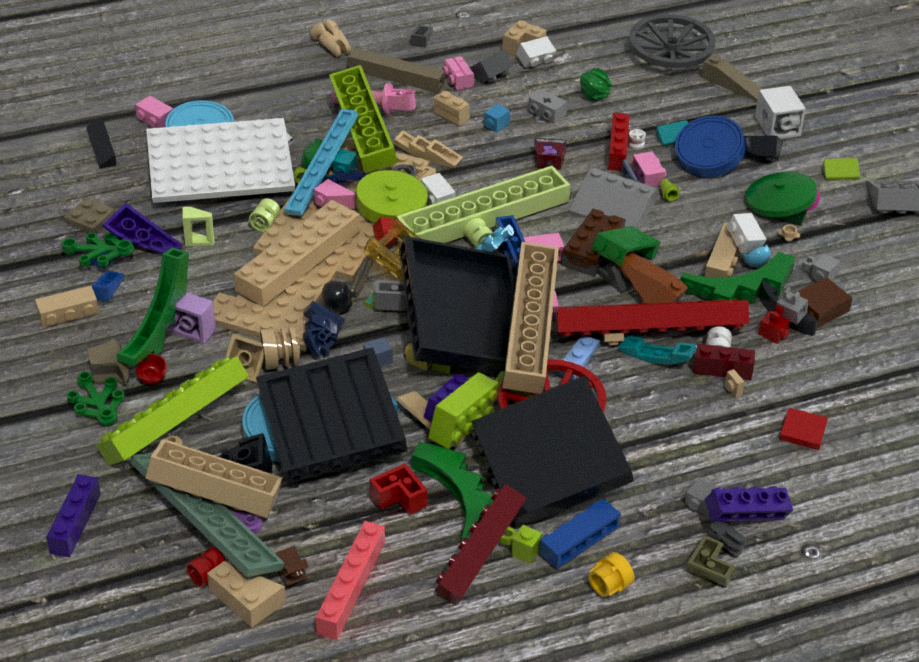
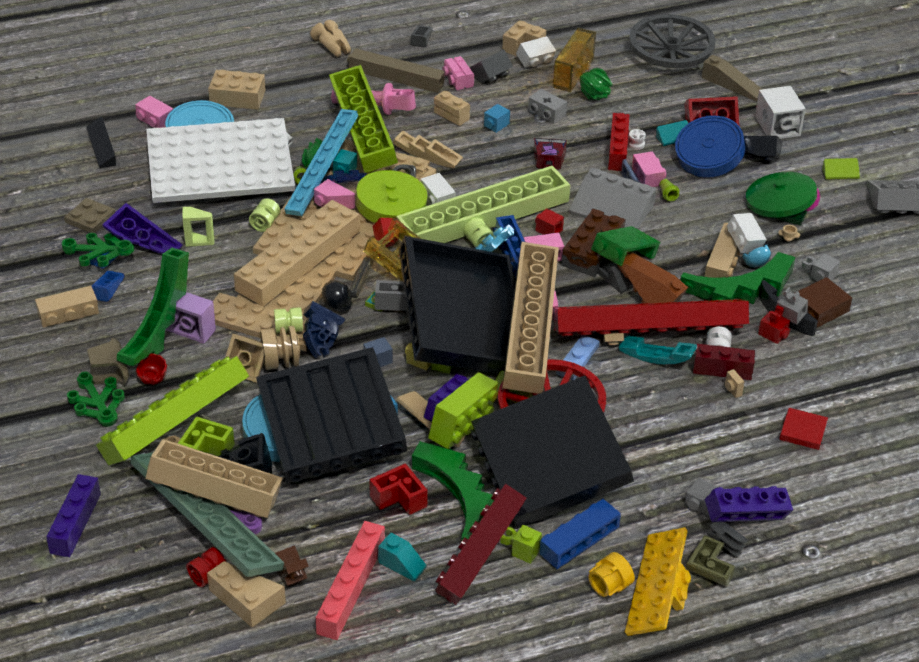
(208, 436): none -> lime brick
(237, 89): none -> tan brick
(290, 318): none -> yellowish green wheel
(400, 557): none -> teal slope
(549, 222): none -> red brick
(574, 59): none -> clear yellow brick
(660, 582): none -> yellow bracket
(717, 106): none -> red slope

